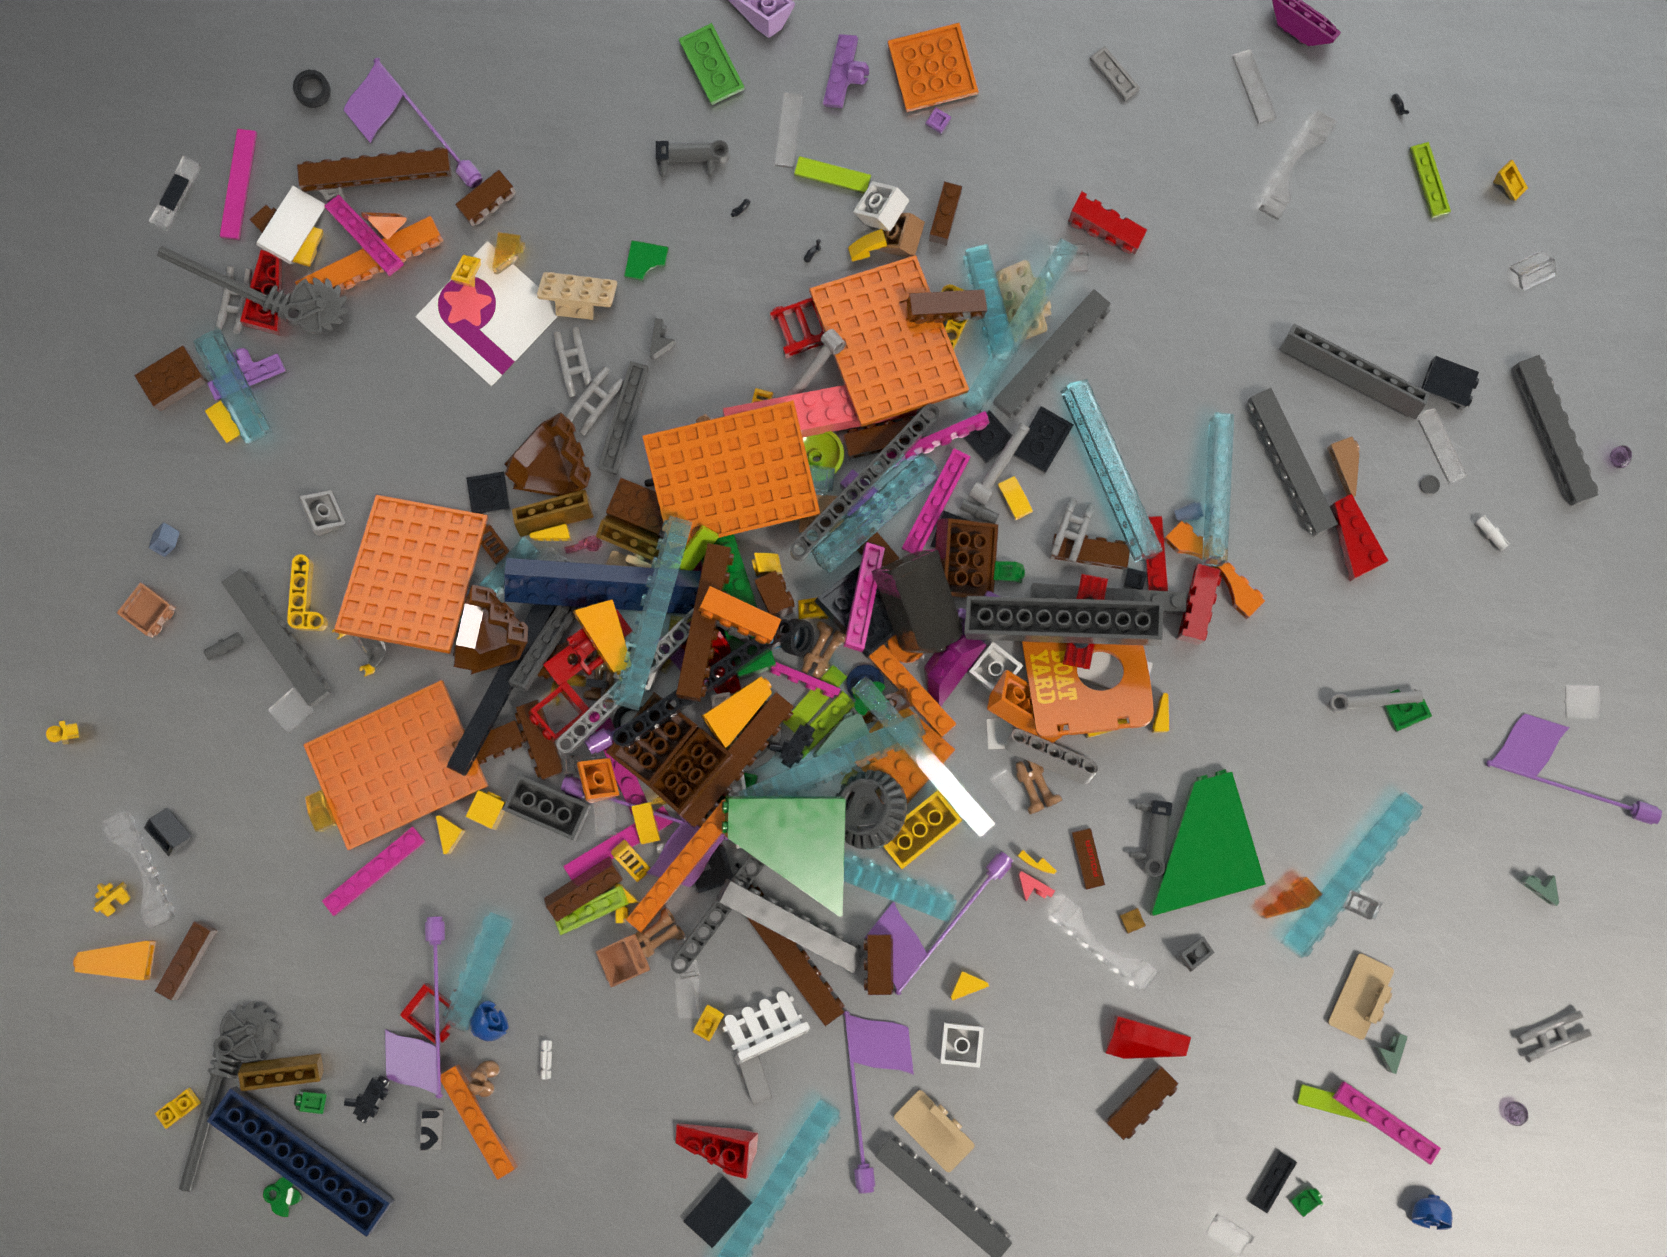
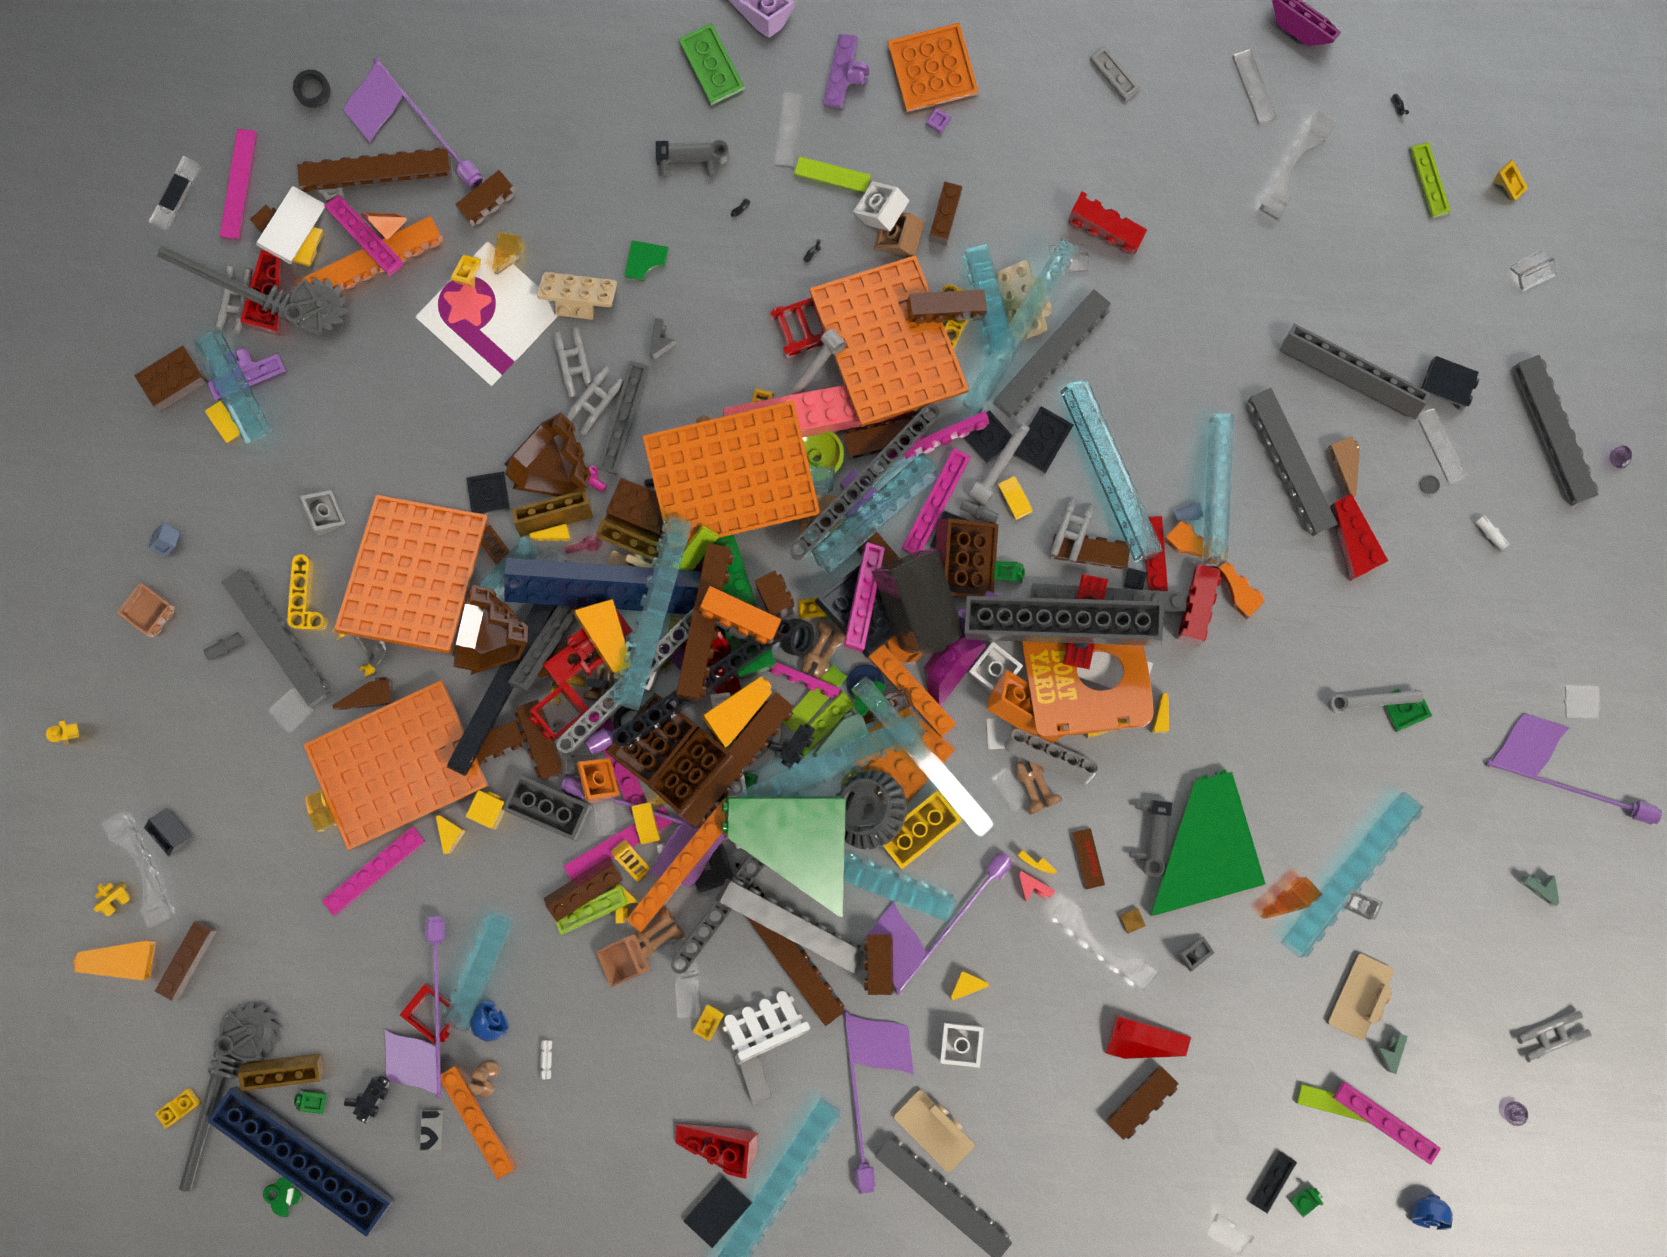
(369, 695): none -> reddish brown slope
(594, 480): none -> dark pink arm
(766, 563): yellow slope -> none
(869, 242): yellow slope -> none

